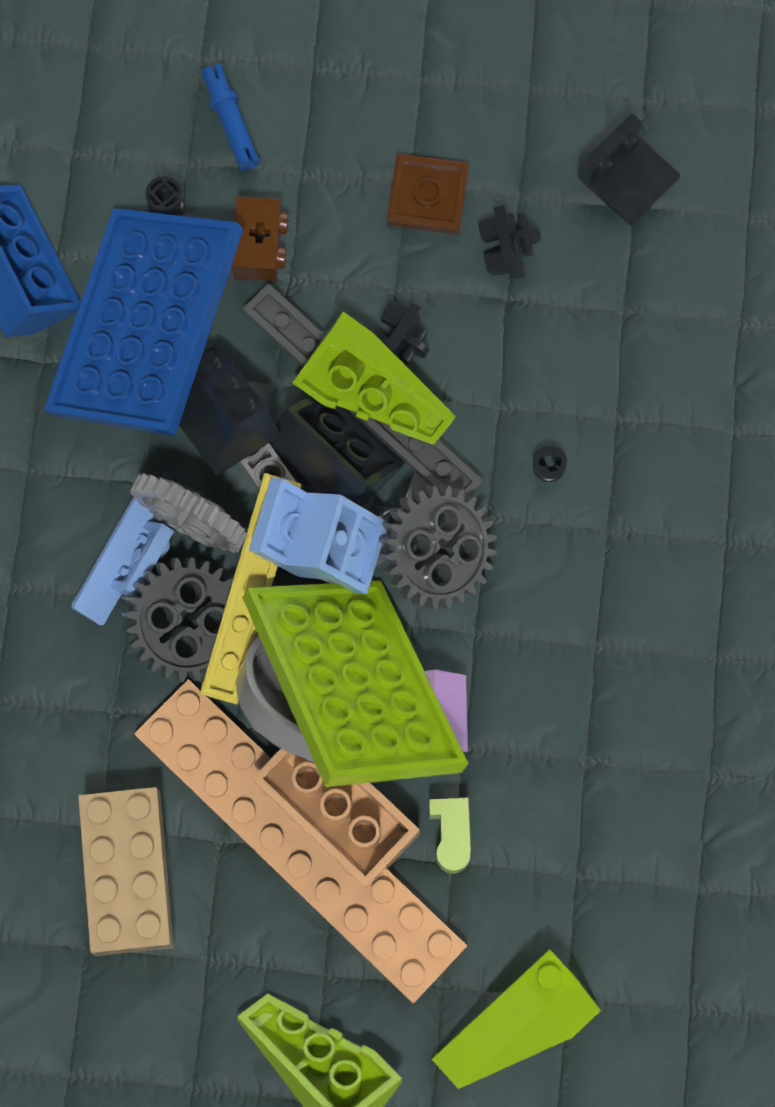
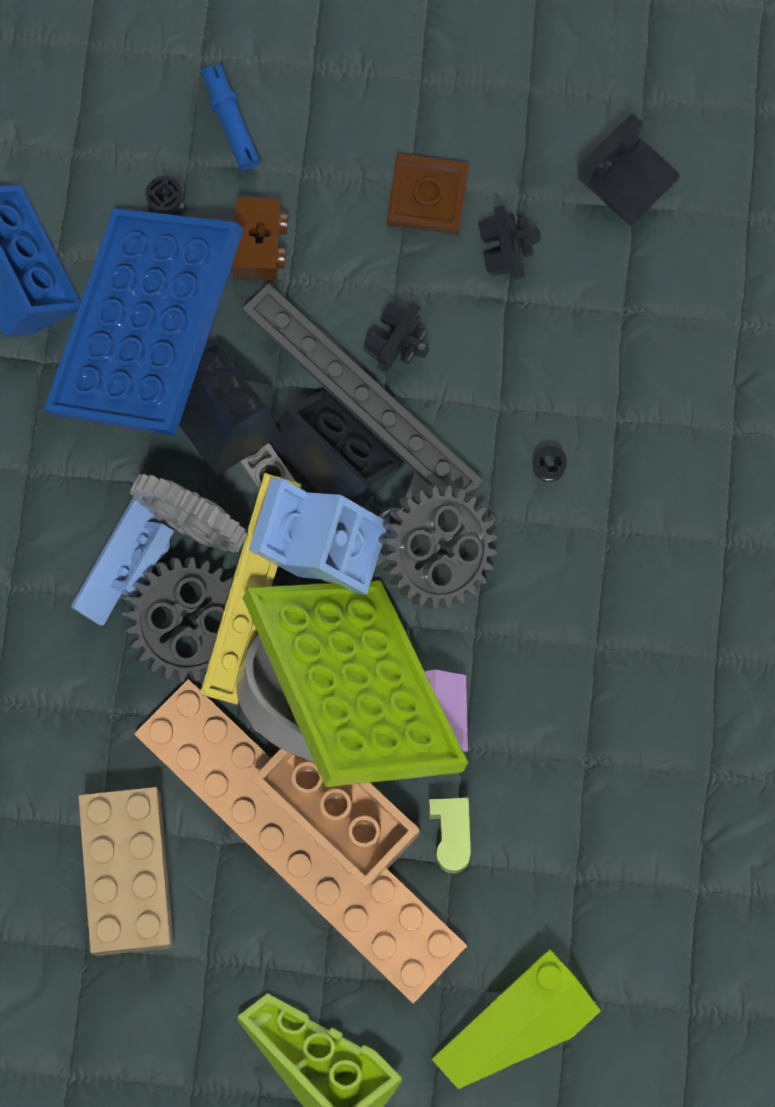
(364, 376): lime wedge -> none

